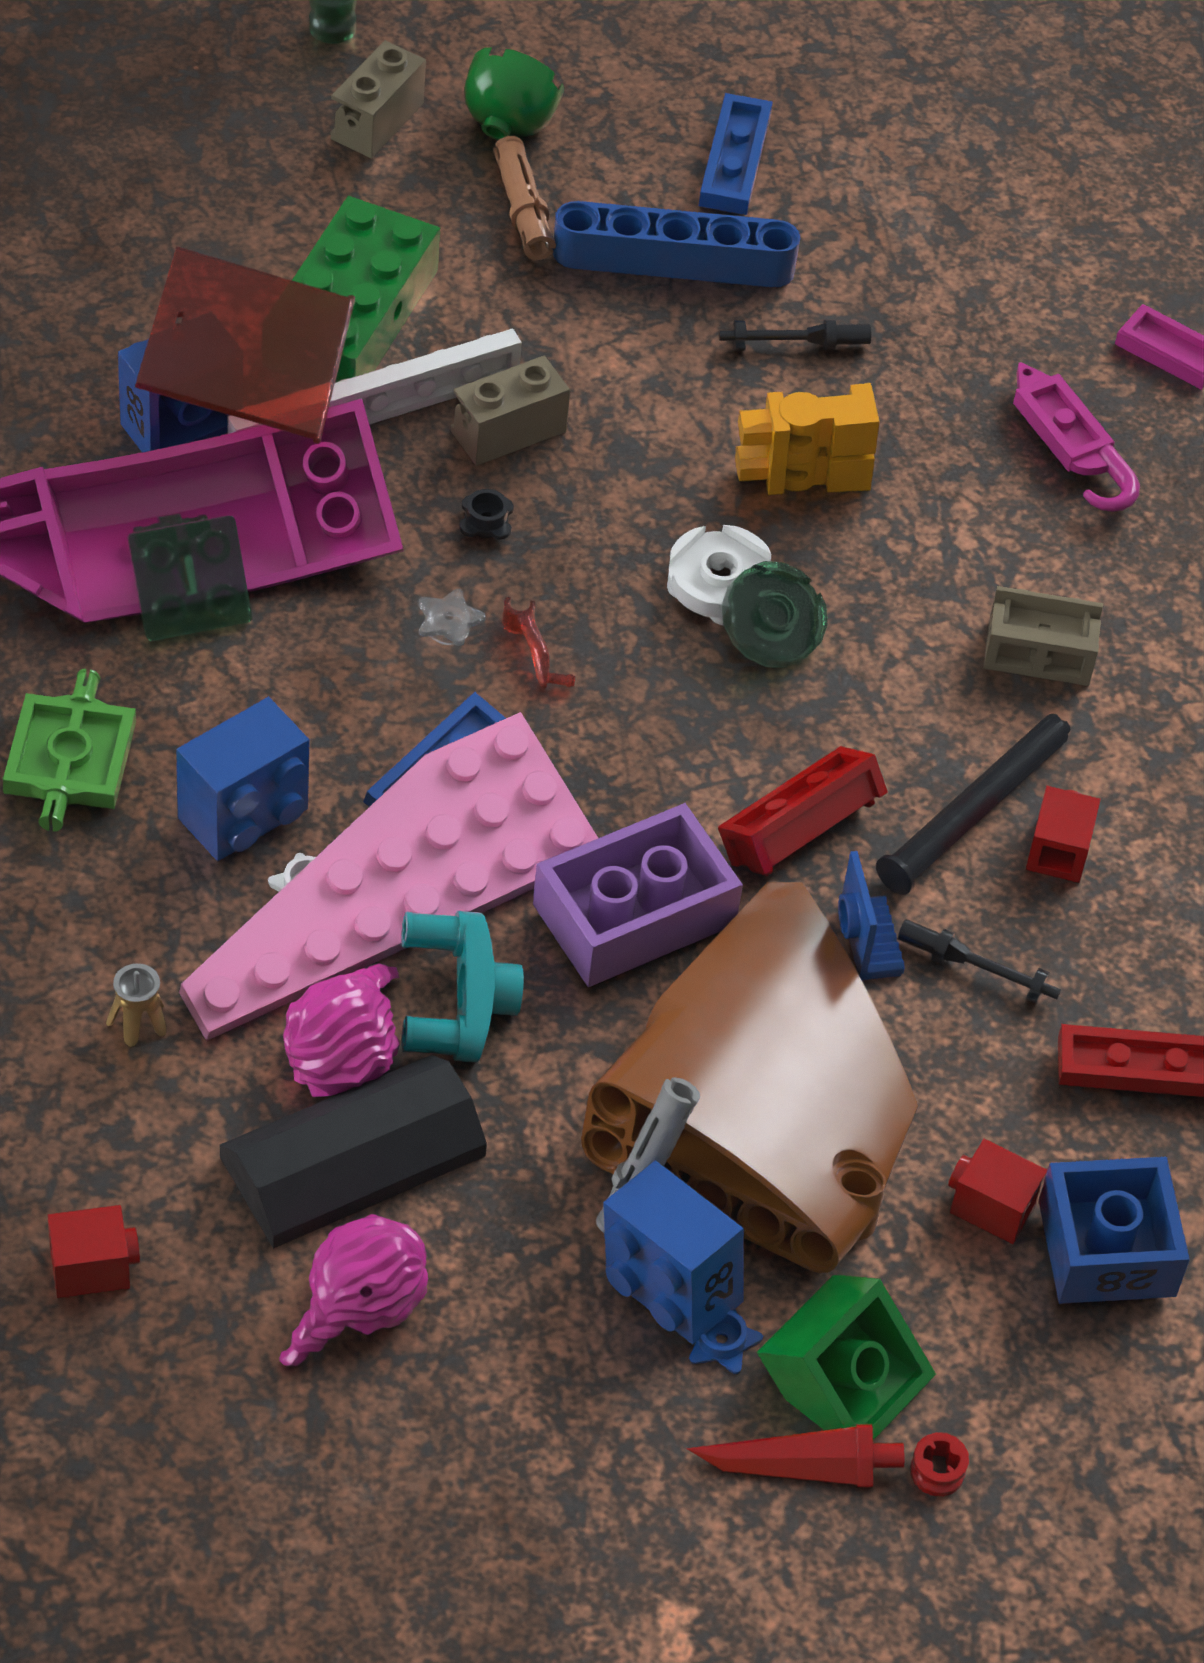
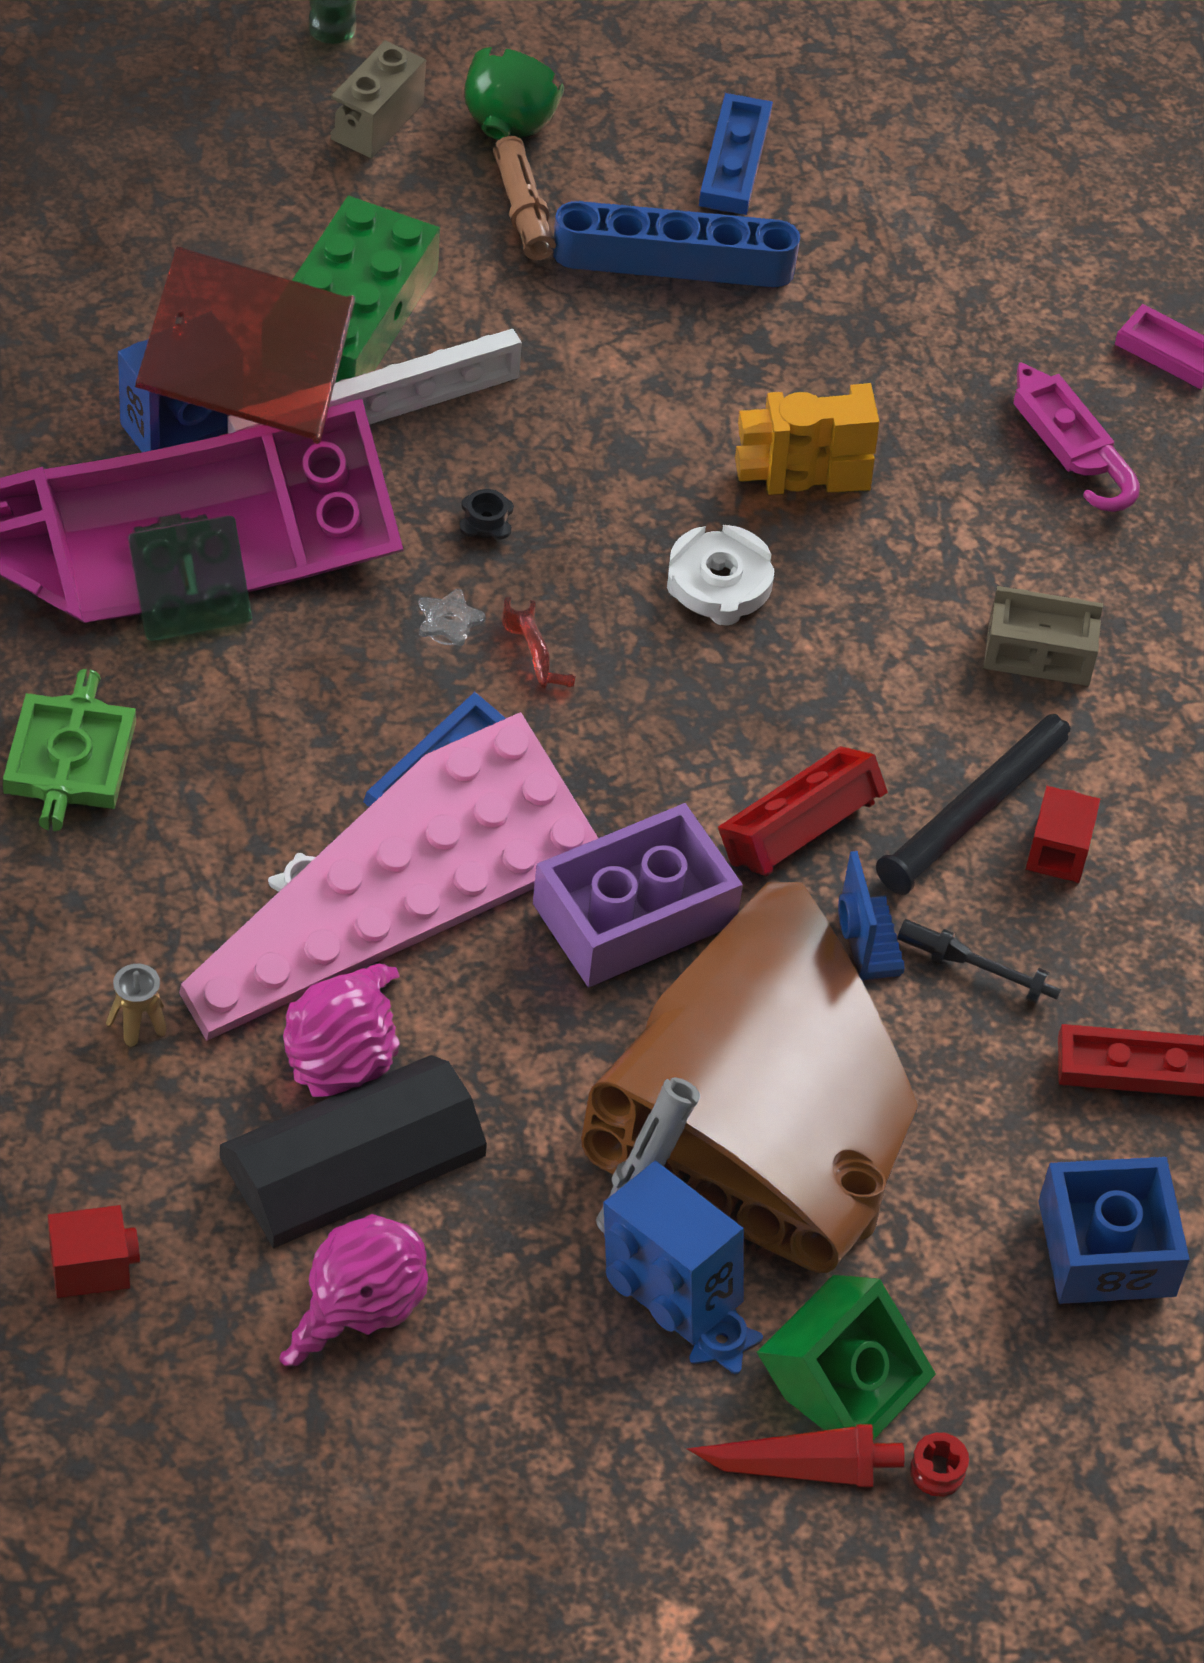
(243, 779): blue brick -> none
(482, 985): teal connector -> none
(510, 410): dark tan hinge -> none
(774, 614): clear green tile -> none
(826, 334): black piece -> none
(996, 1190): red brick -> none

